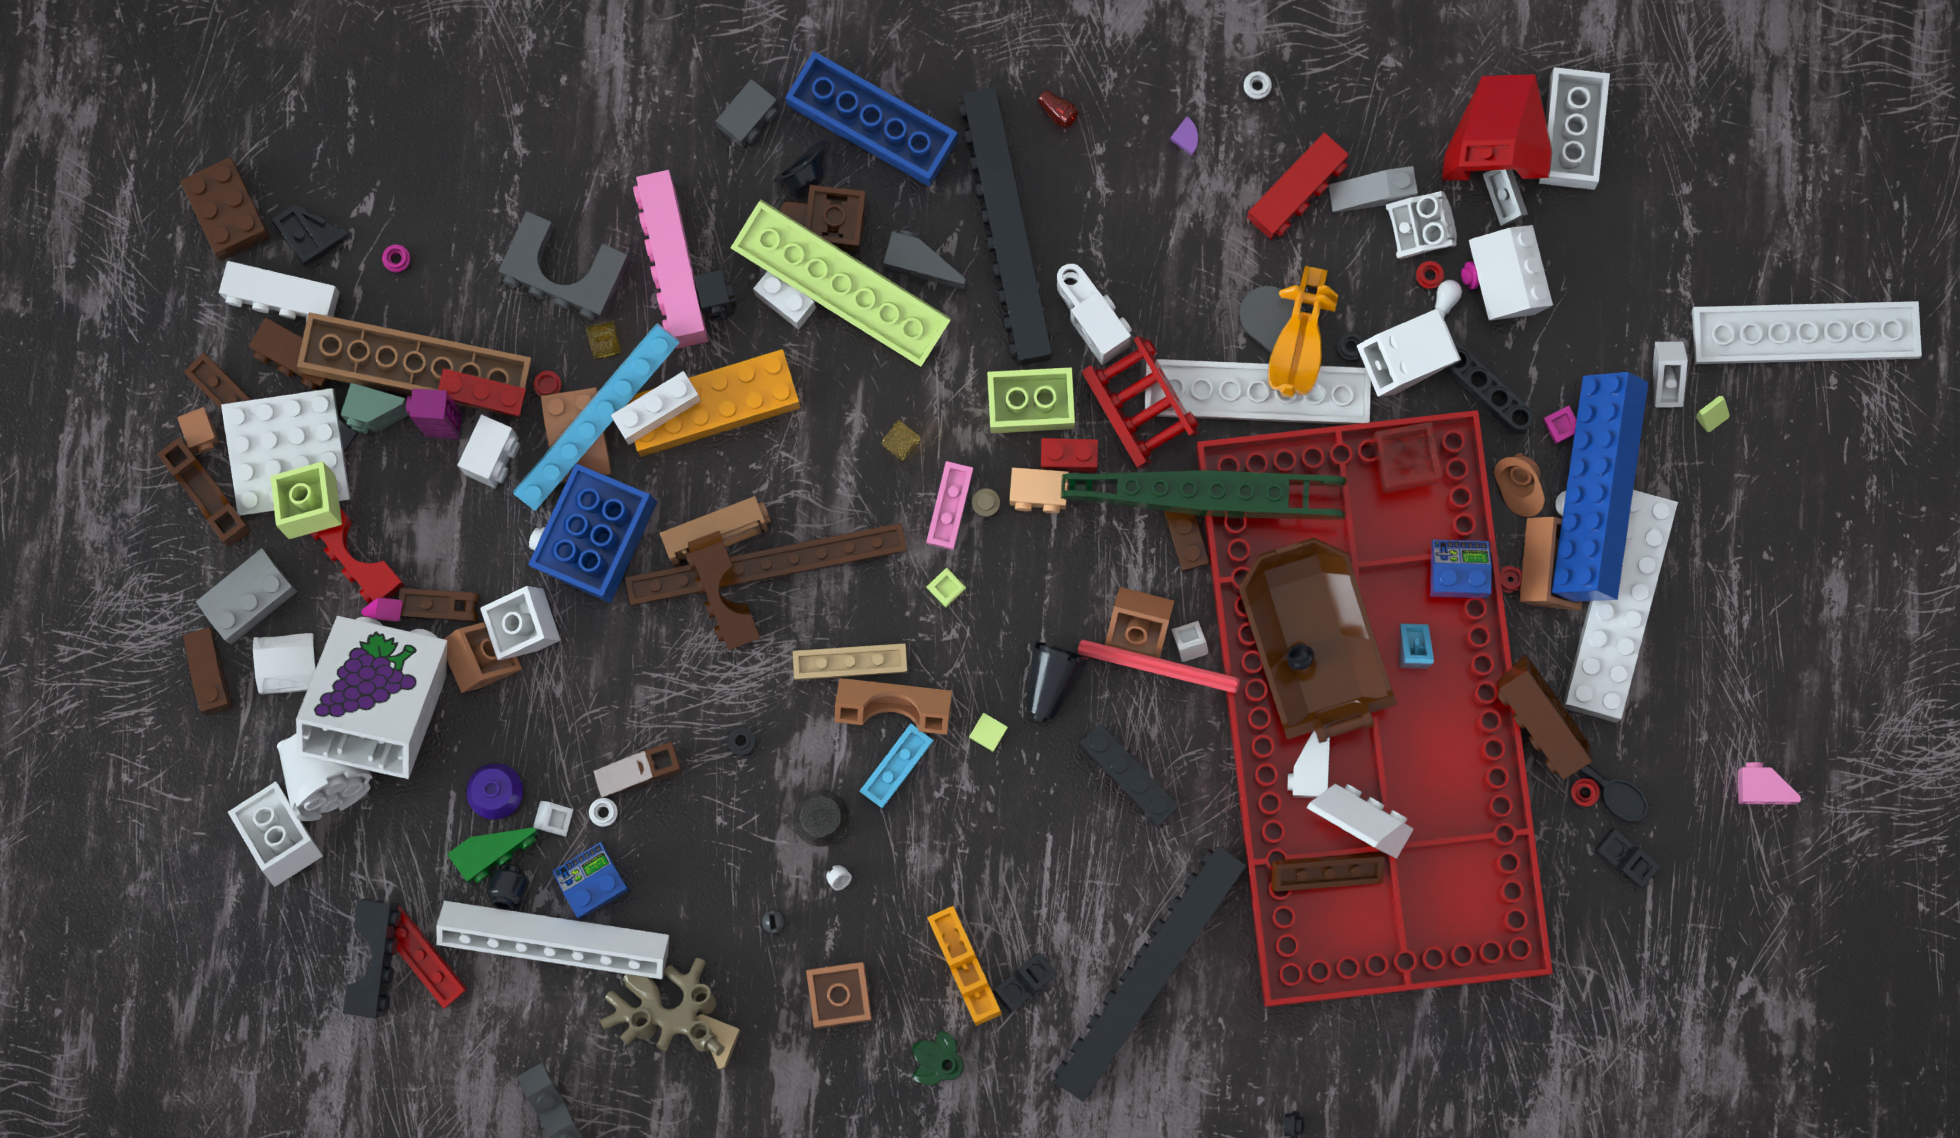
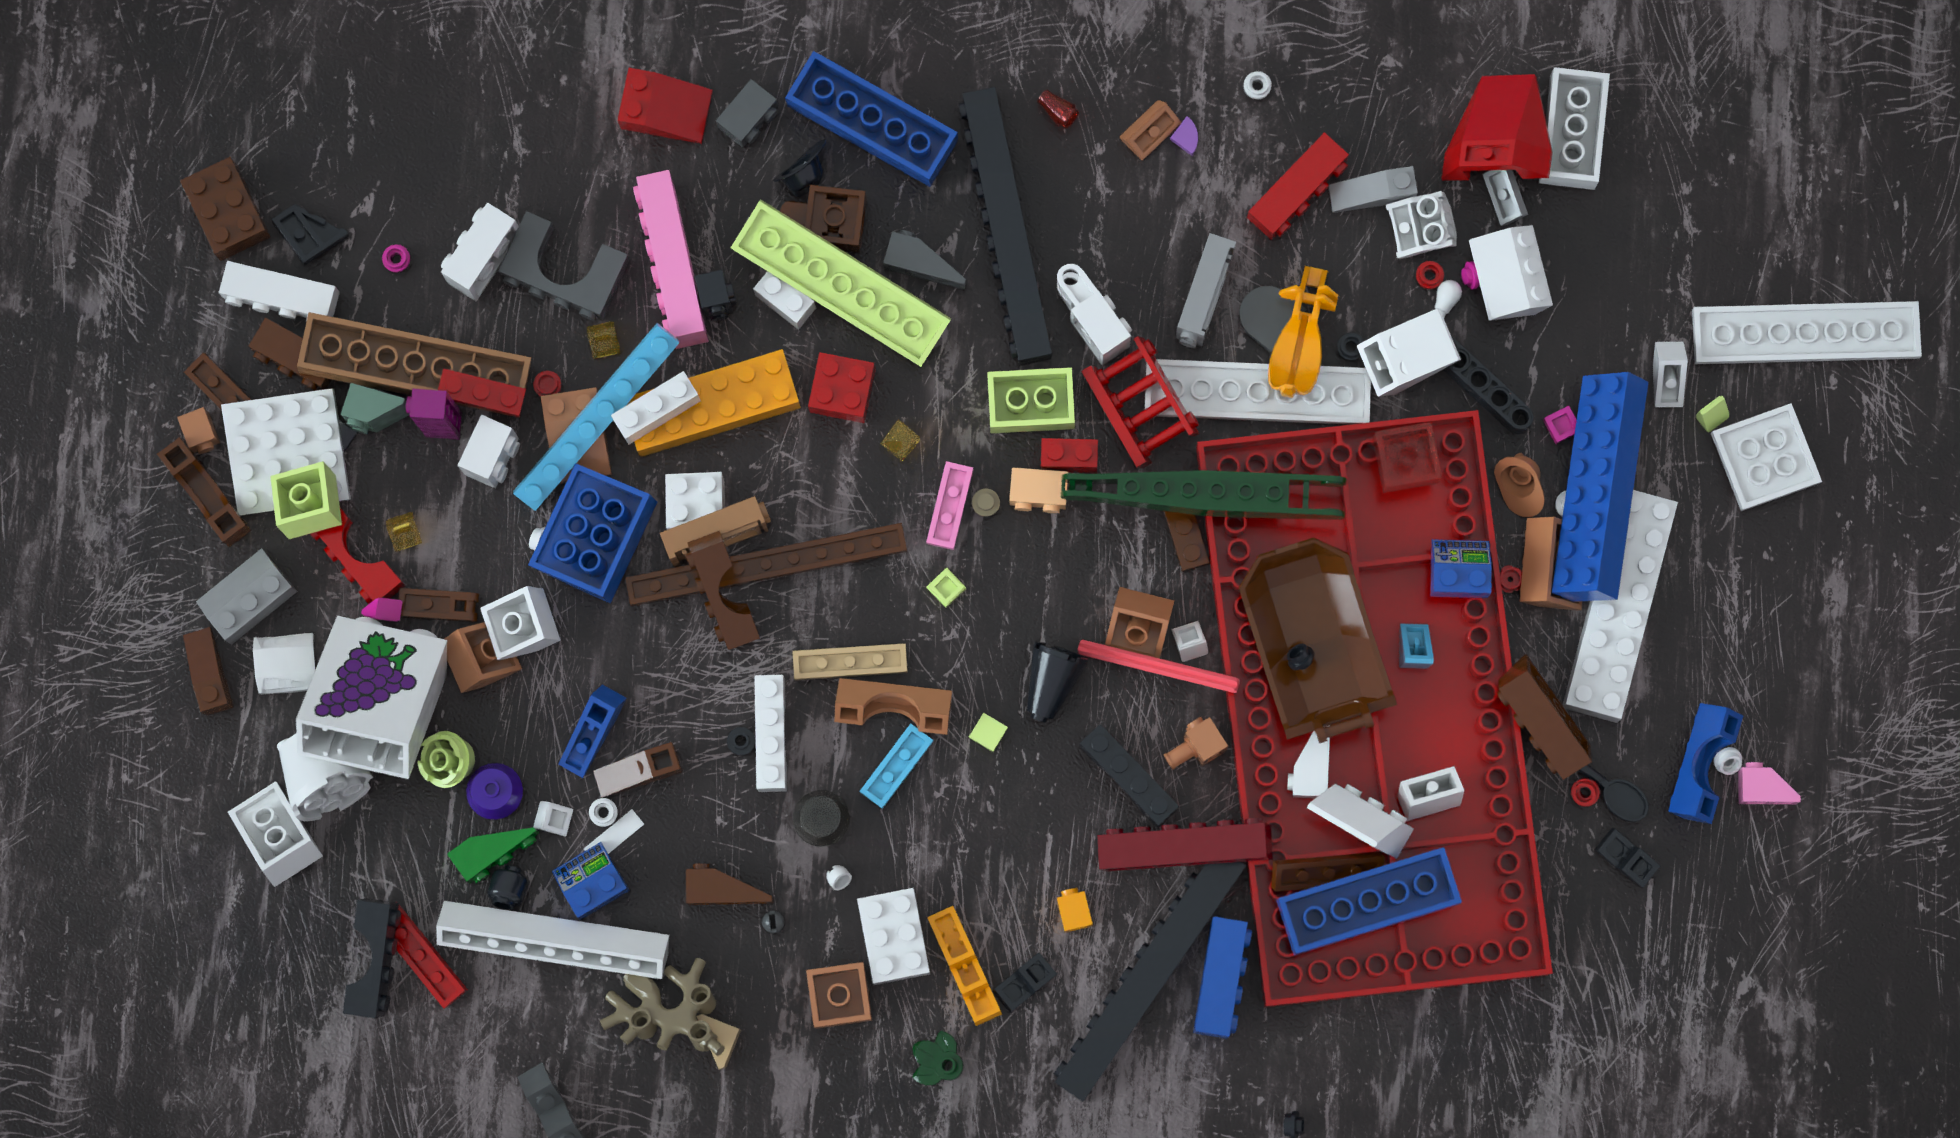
(403, 531): none -> clear yellow slope
(446, 759): none -> yellowish green cone
(479, 251): none -> white brick
(592, 730): none -> blue slope
(618, 832): none -> white sticker
(664, 106): none -> red slope
(693, 496): none -> white brick
(714, 887): none -> reddish brown slope
(770, 733): none -> white arch
(841, 387): none -> red brick
(893, 936): none -> white brick
(1074, 910): none -> light orange brick
(1150, 129): none -> nougat slope
(1185, 846): none -> dark red brick
(1200, 741): none -> nougat brick
(1205, 291): none -> light grey door
(1220, 978): none -> blue brick
(1369, 901): none -> blue brick
(1430, 793): none -> white brick
(1712, 731): none -> blue arch
(1728, 760): none -> white plate
(1766, 457): none -> white plate

